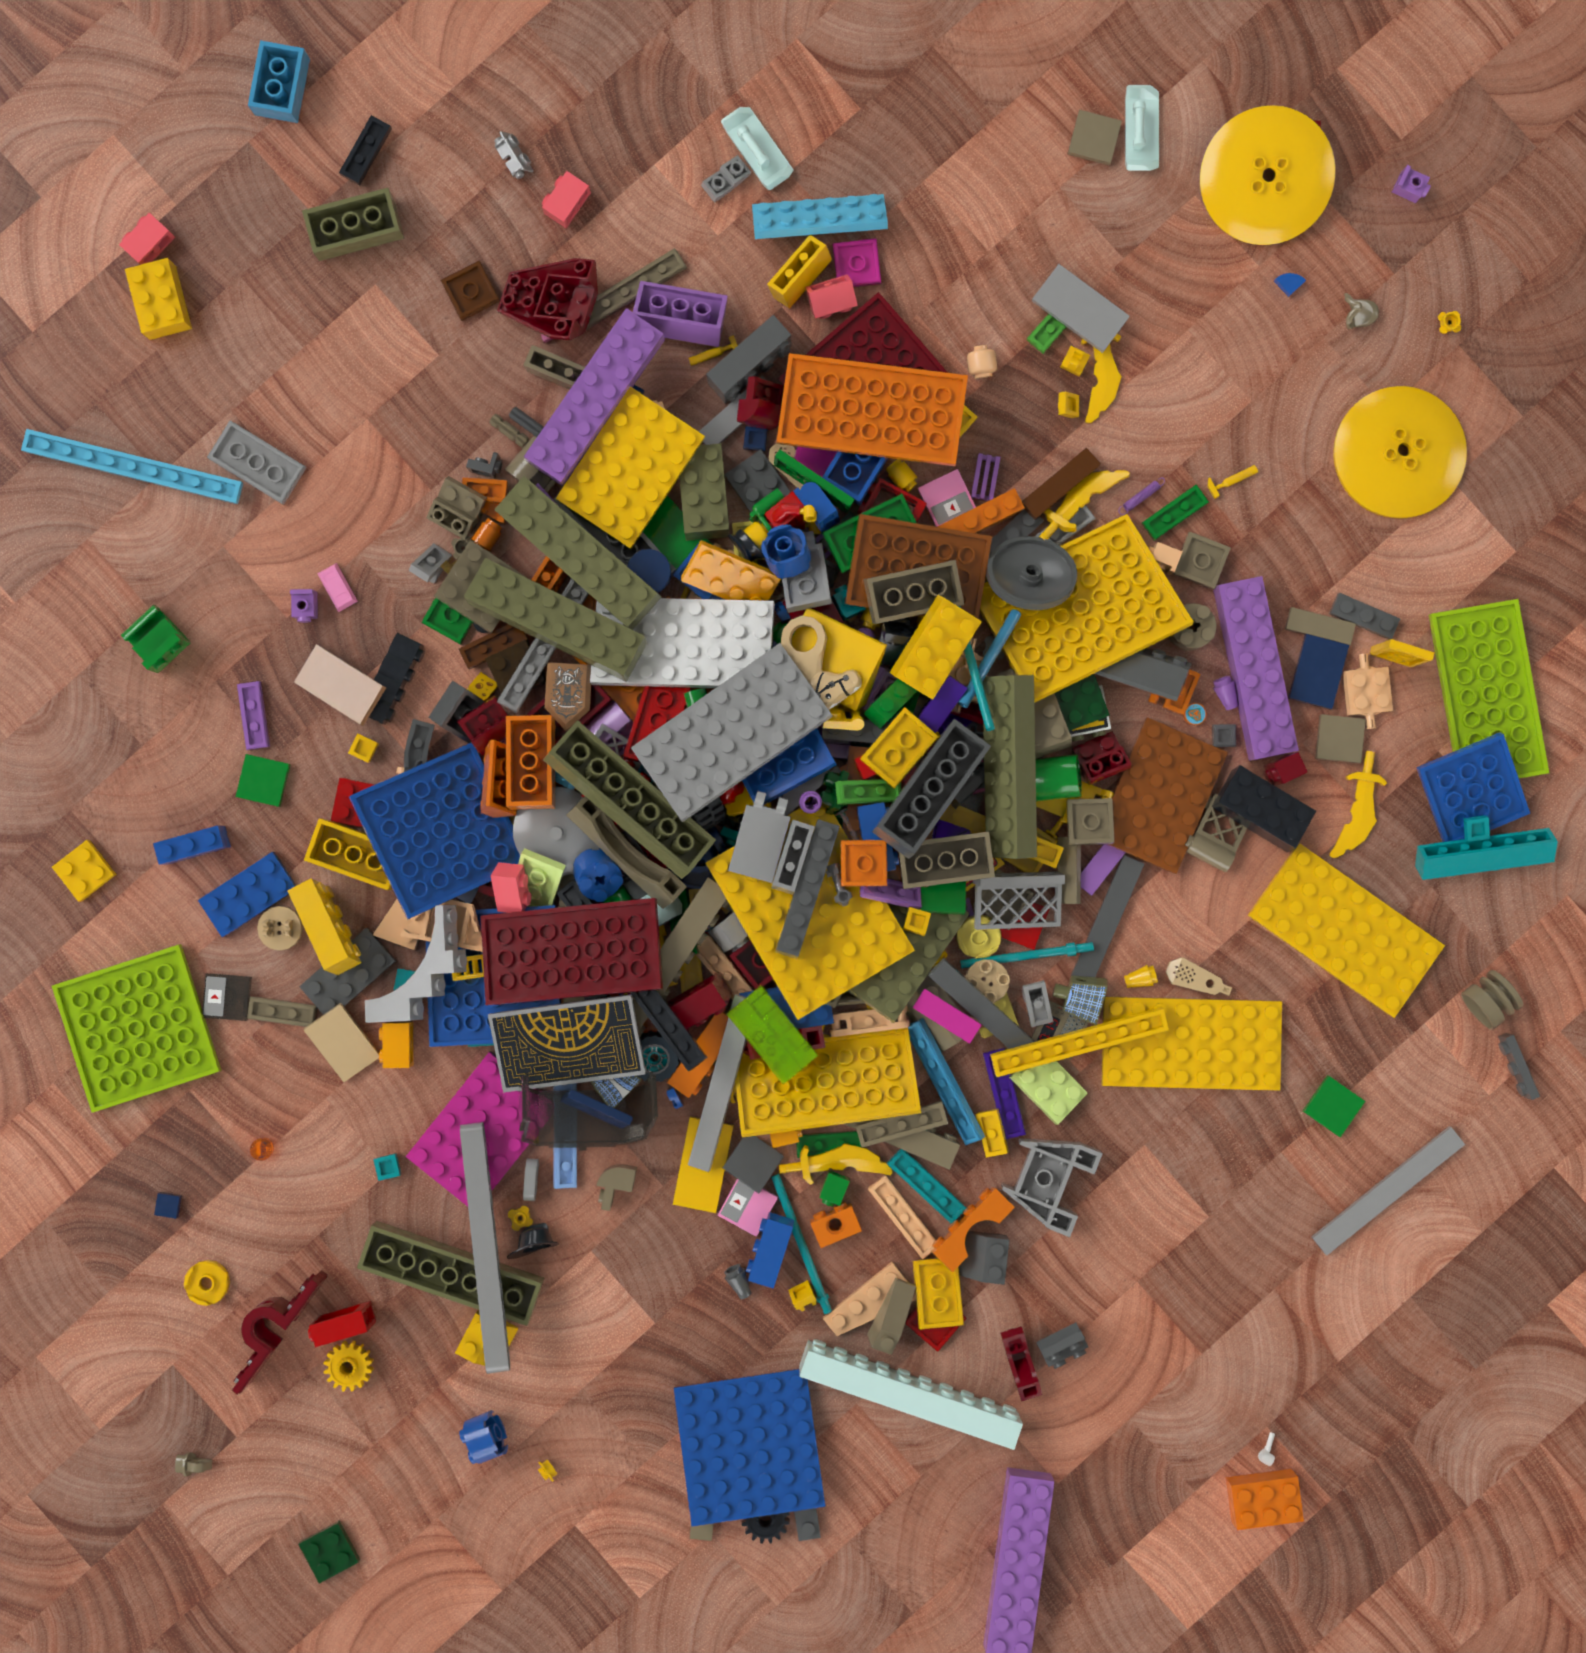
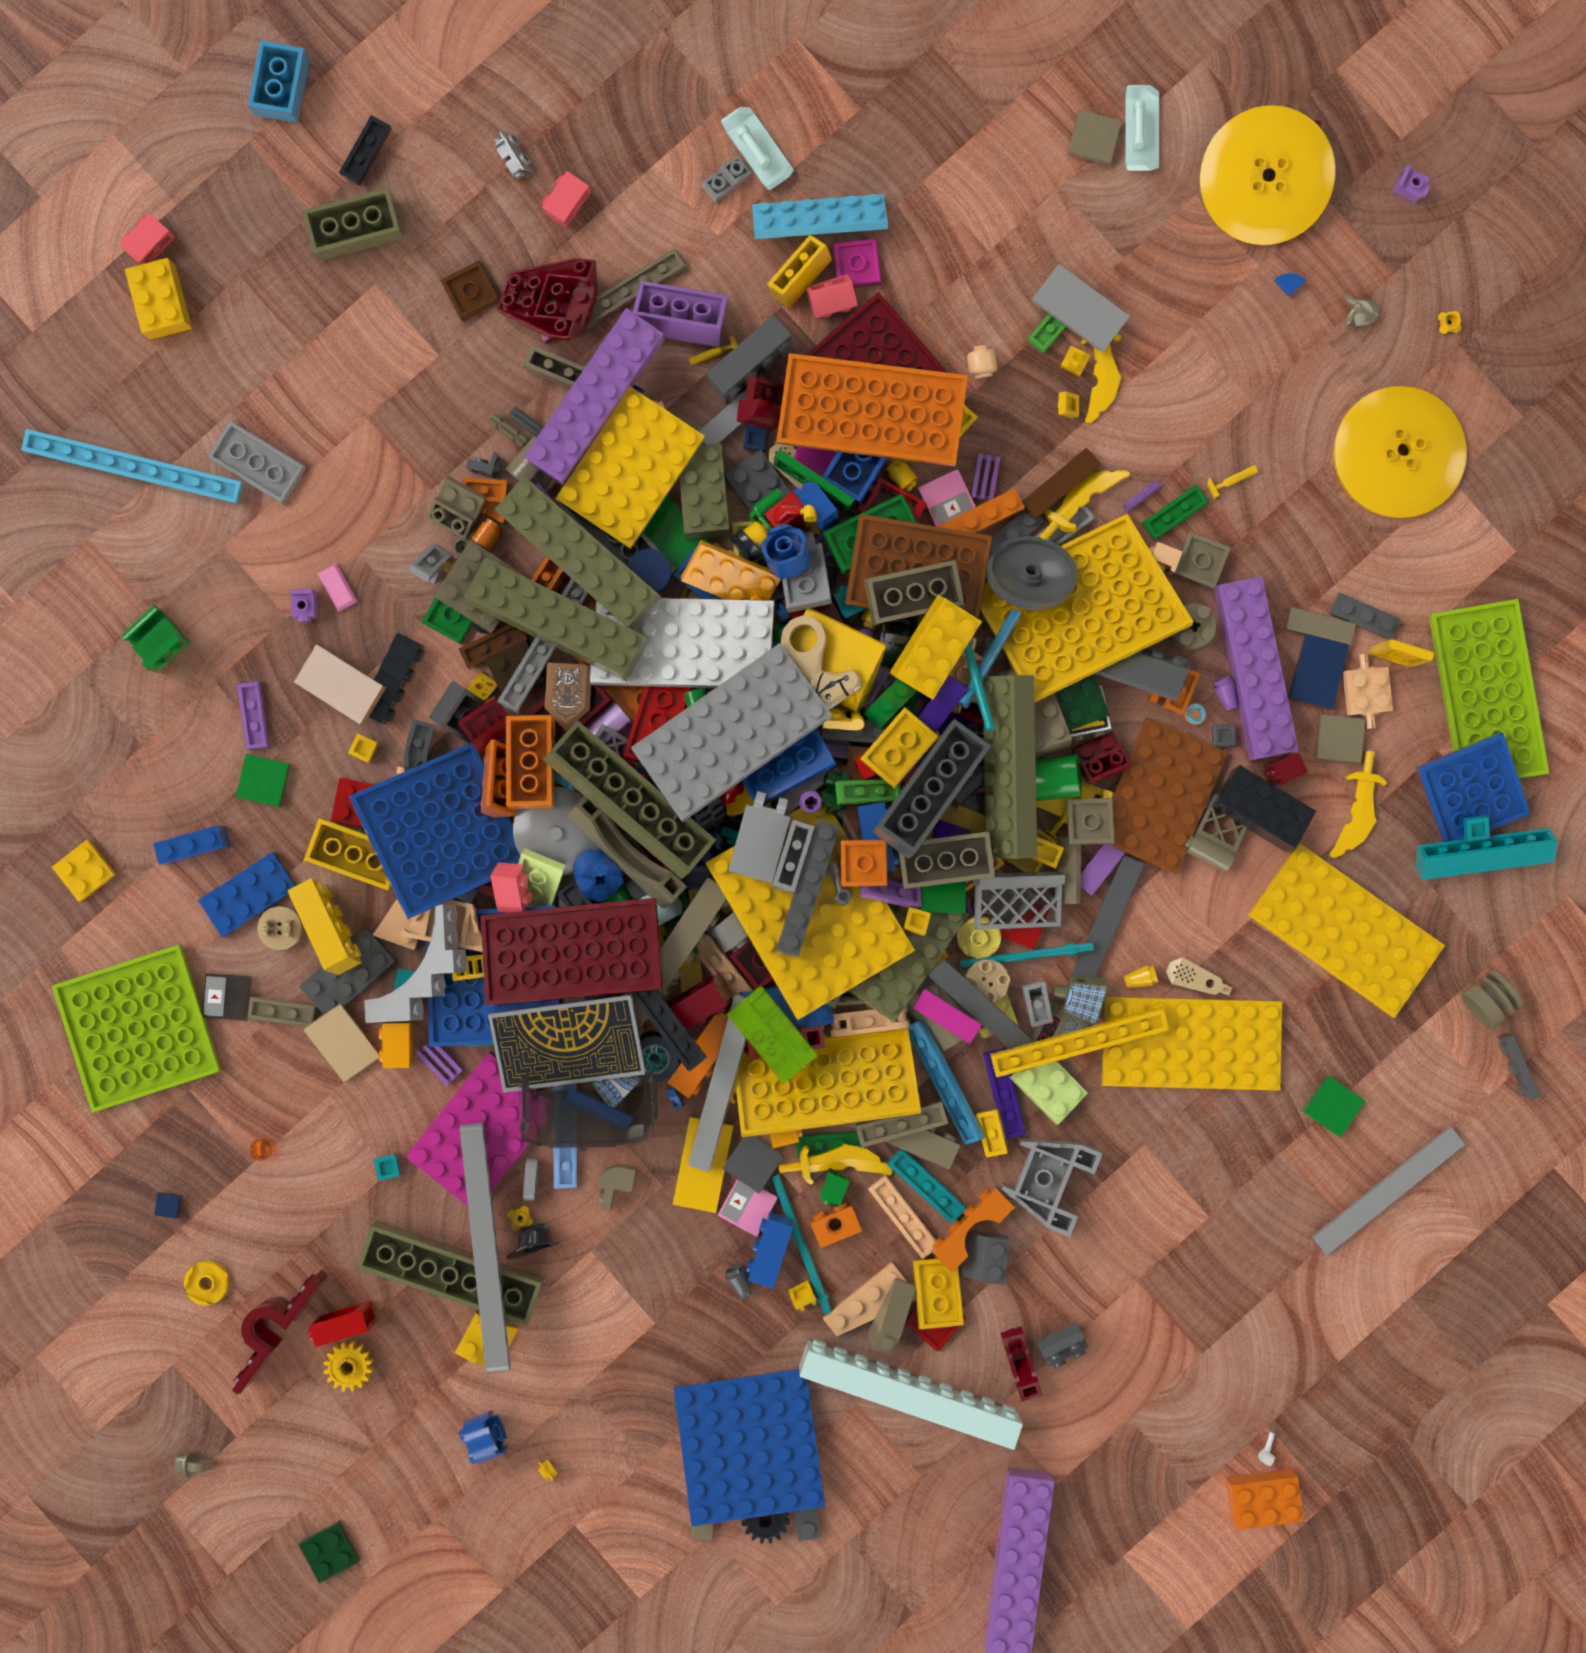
(433, 1067): none -> medium lavender tile

